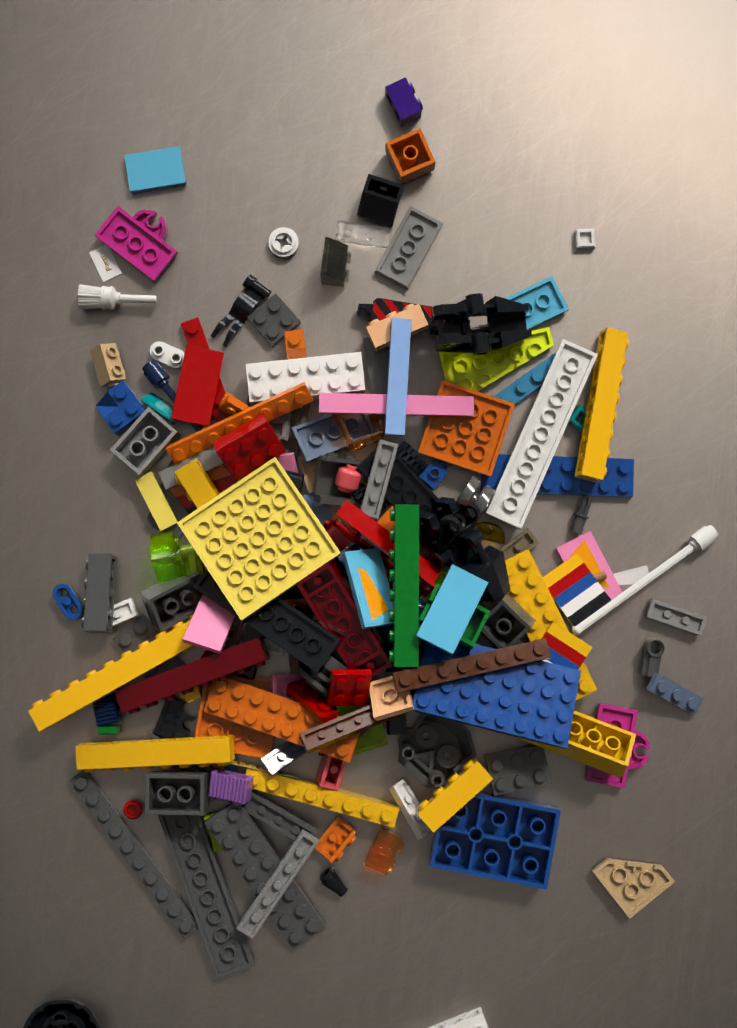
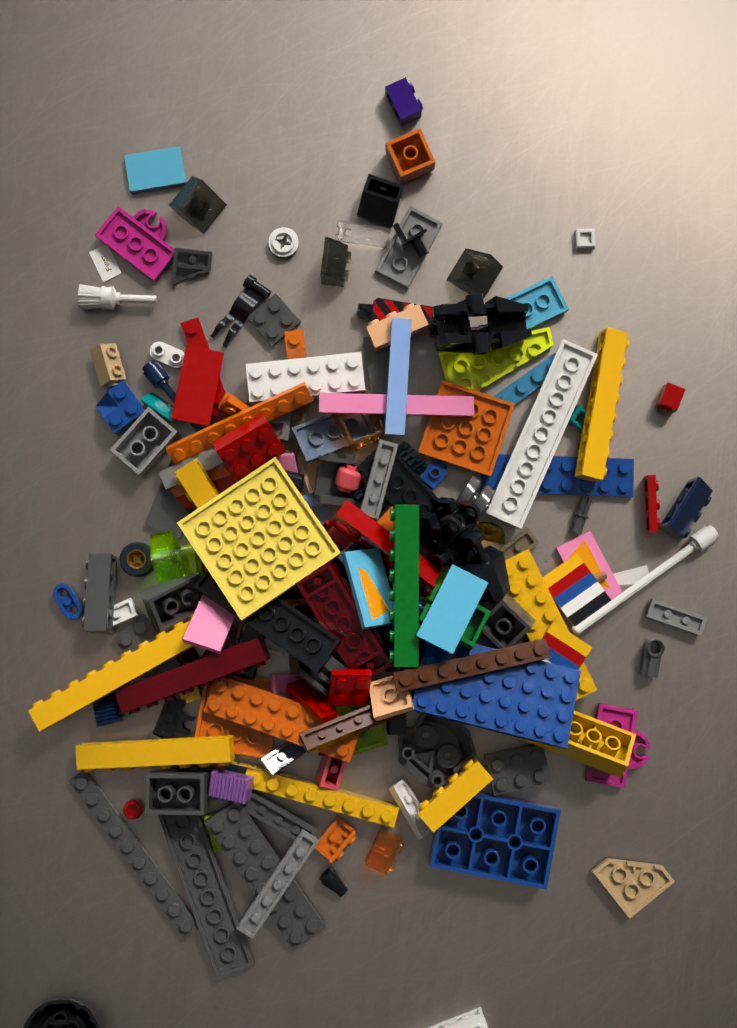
(109, 729): green tile -> none
(131, 559): none -> black wheel
(156, 501): light yellow tile -> none
(188, 657): none -> dark grey tile
(189, 263): none -> dark grey wing
(197, 204): none -> clear smoke slope
(415, 240): none -> black bracket
(475, 272): none -> clear smoke slope
(652, 504): none -> red plate
(670, 398): none -> red brick
(674, 693): sand blue plate -> none
(686, 508): none -> dark blue slope

